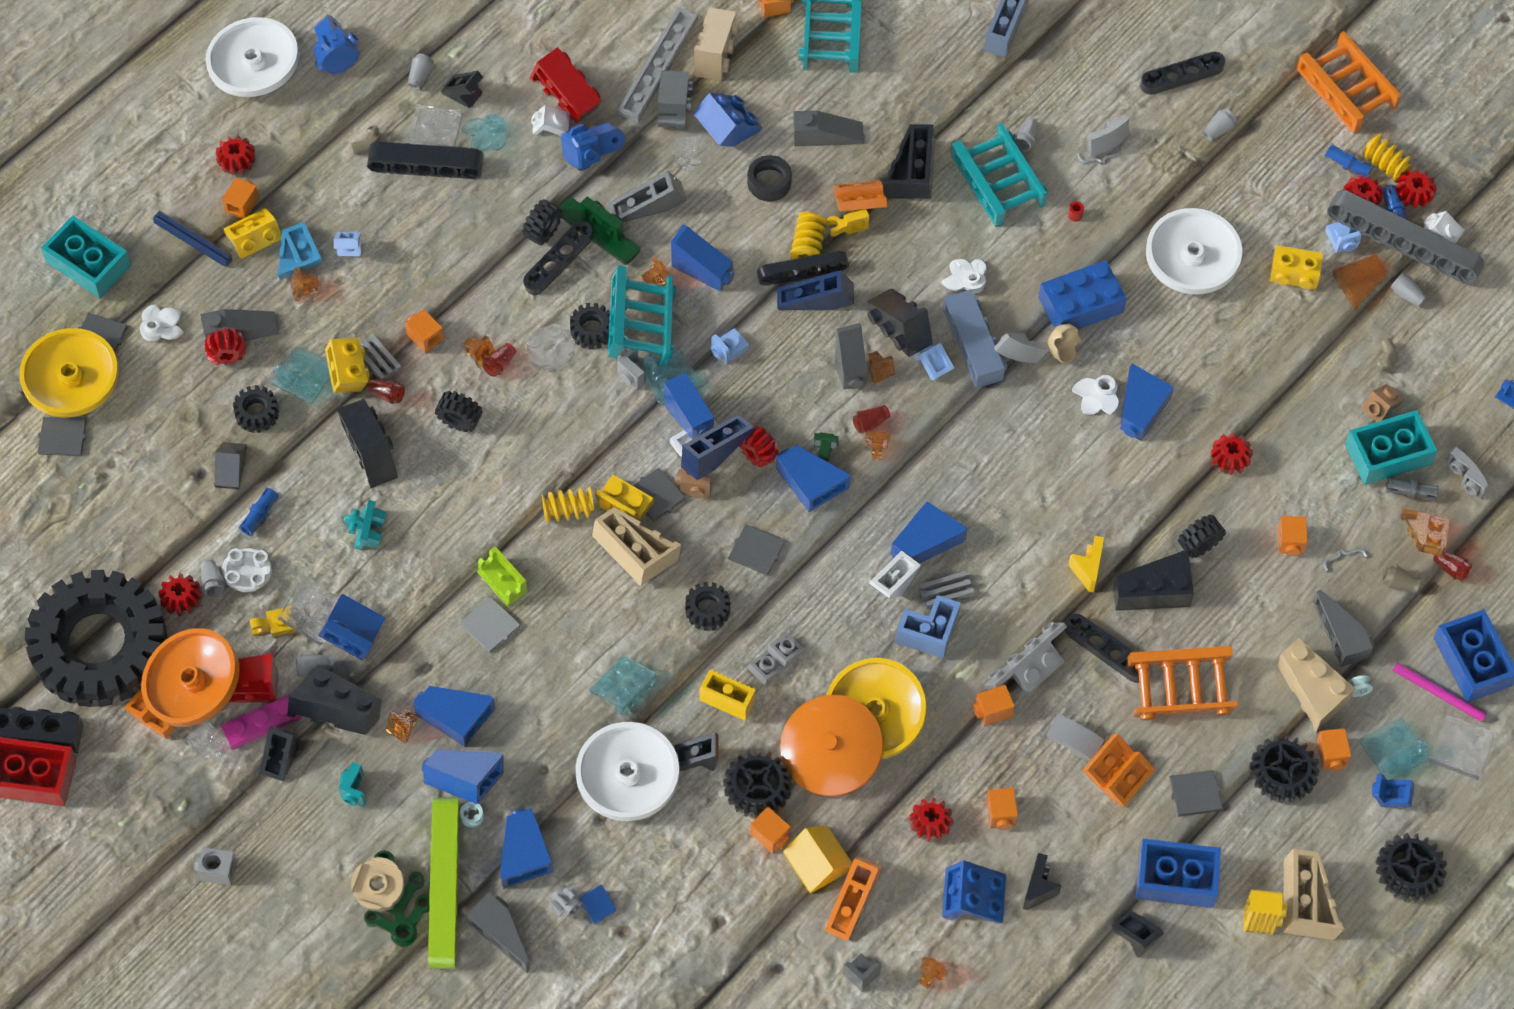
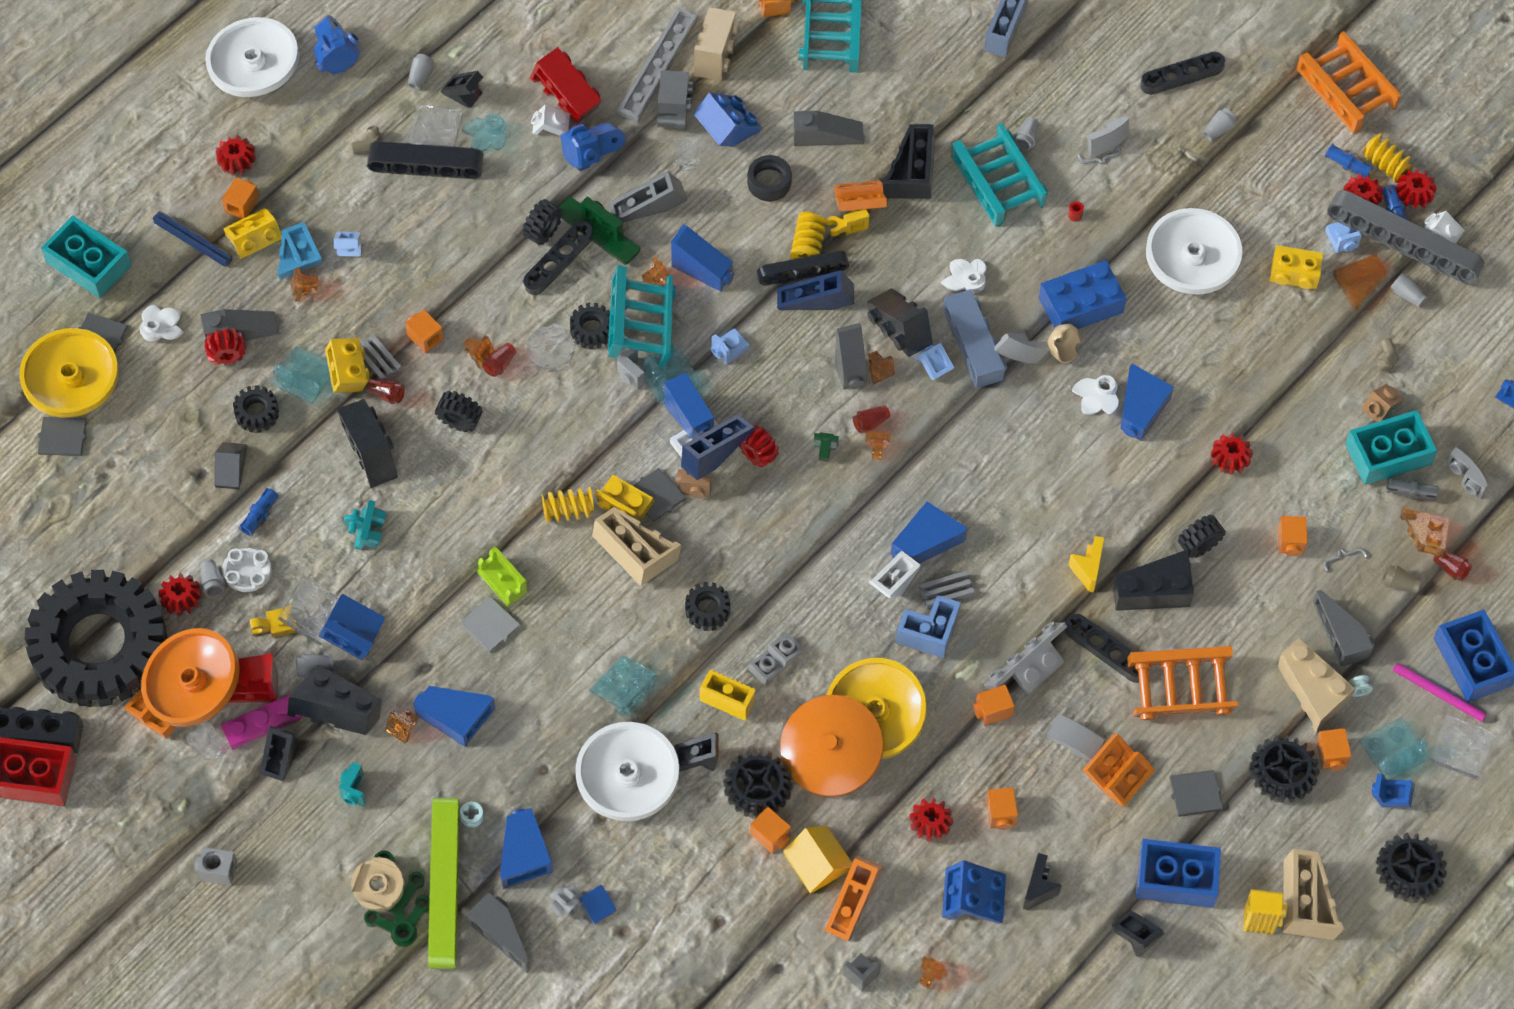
(463, 772): slope -> none
(756, 550): dark grey piece -> none
(811, 477): blue slope -> none

